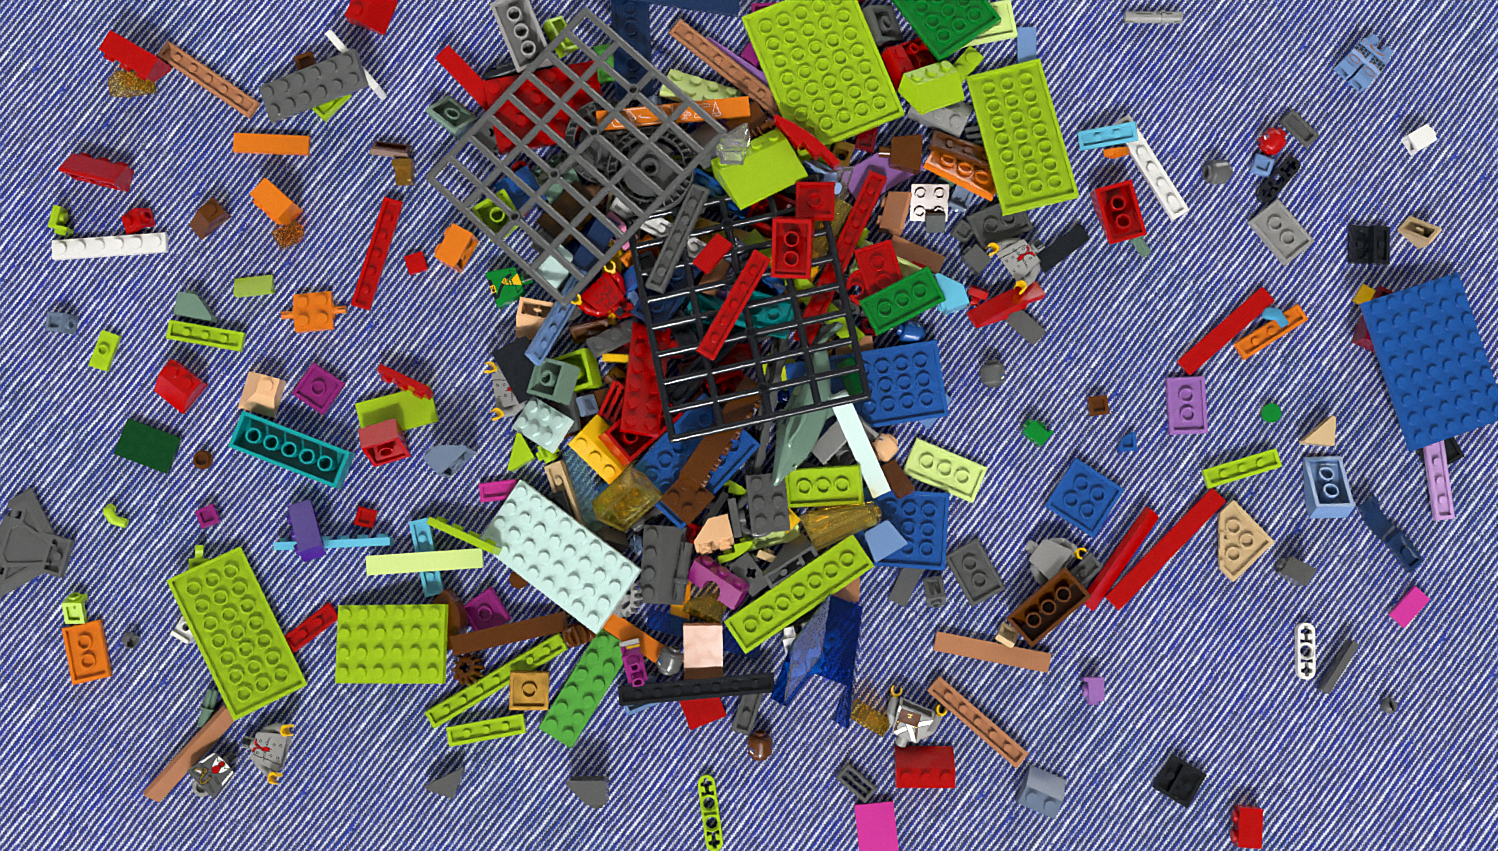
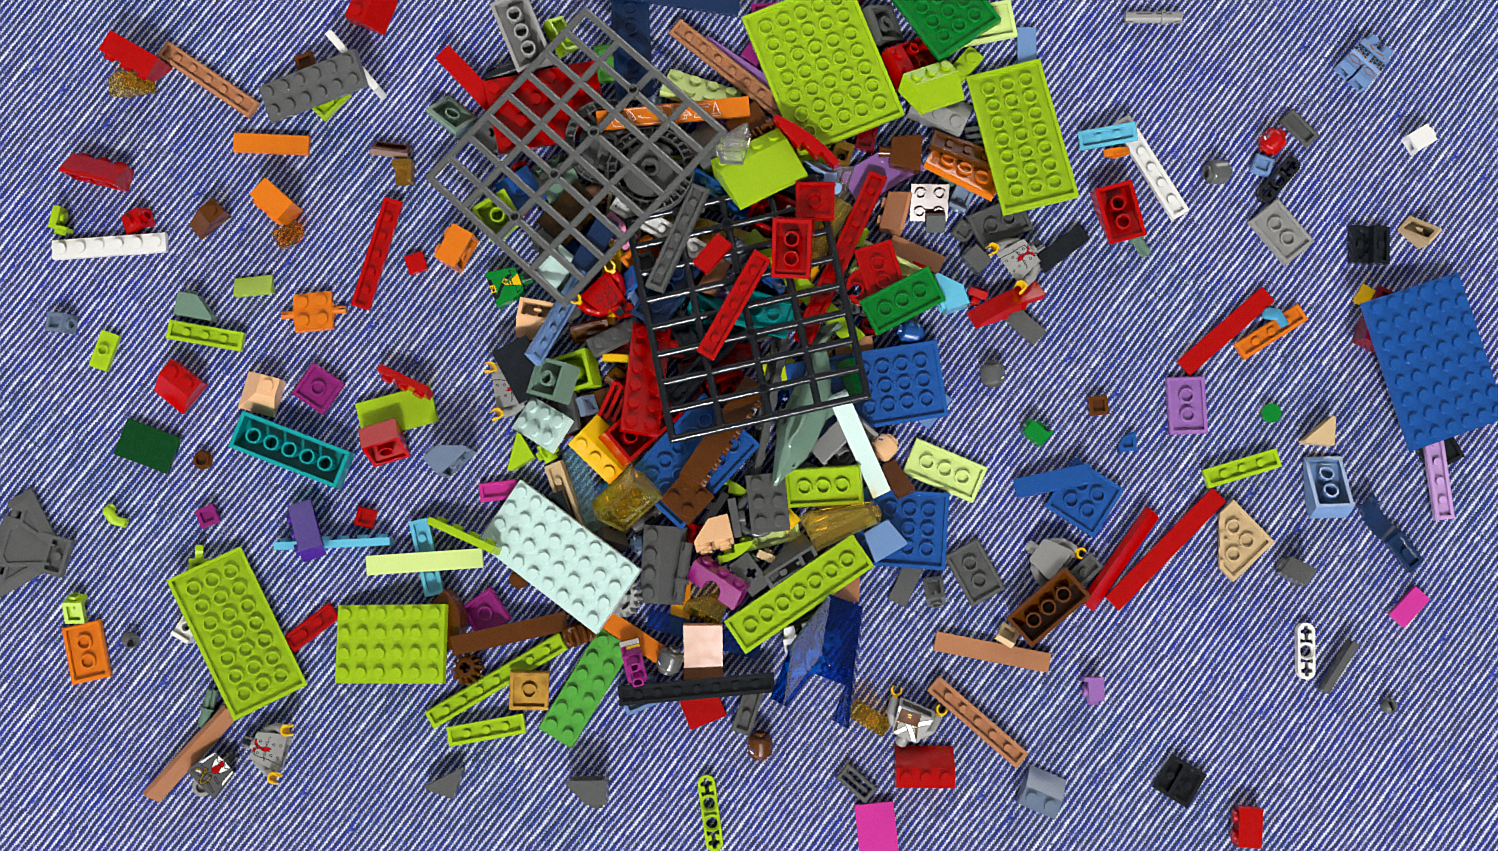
(1053, 480): none -> blue tile

